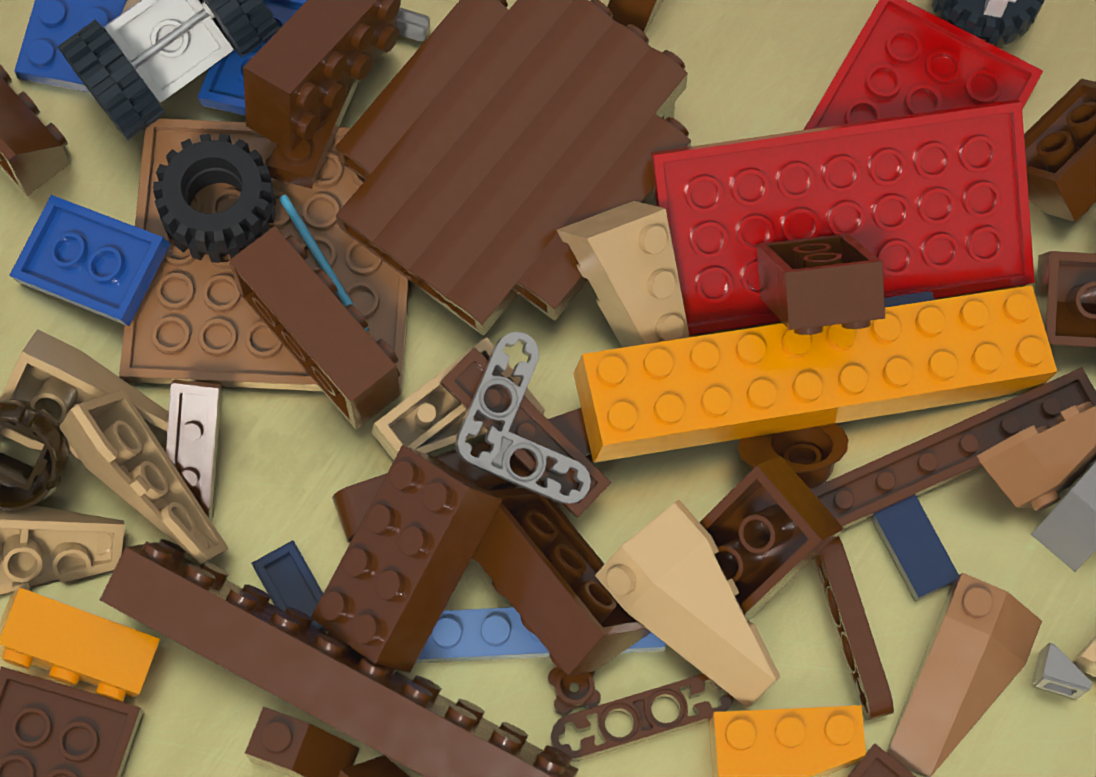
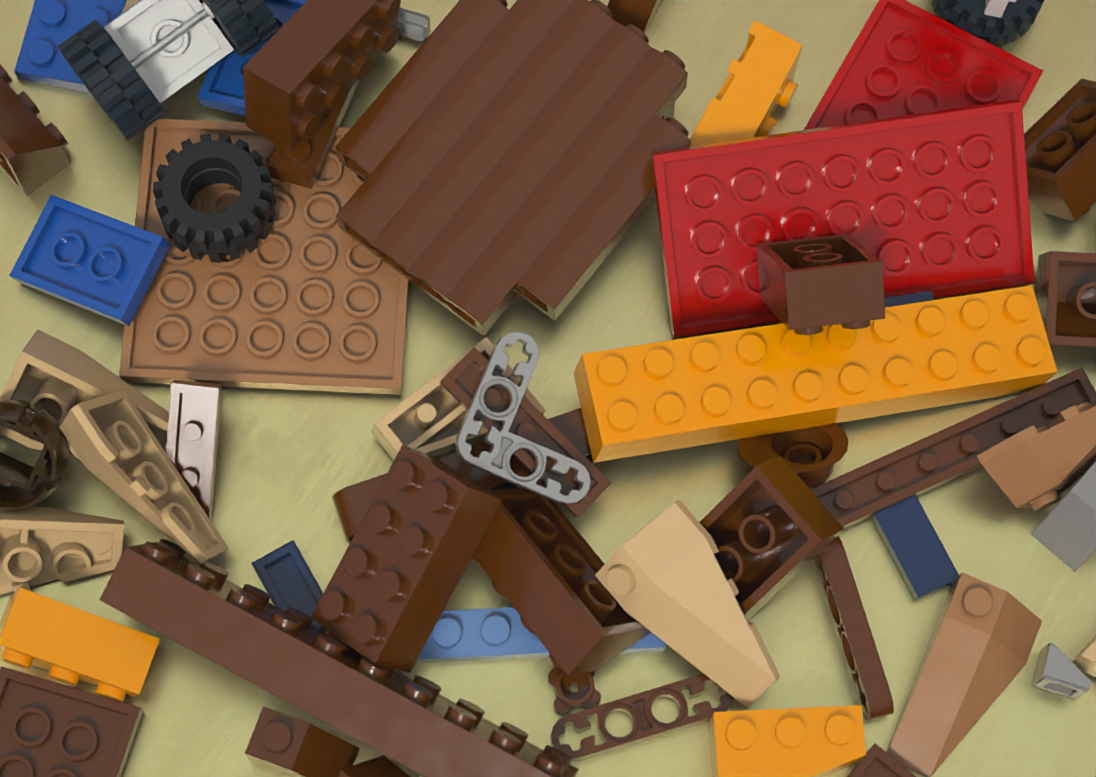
(315, 250): medium azure axle -> none
(316, 326): reddish brown brick -> none
(632, 271): tan wedge -> none
(753, 89): none -> light orange wedge

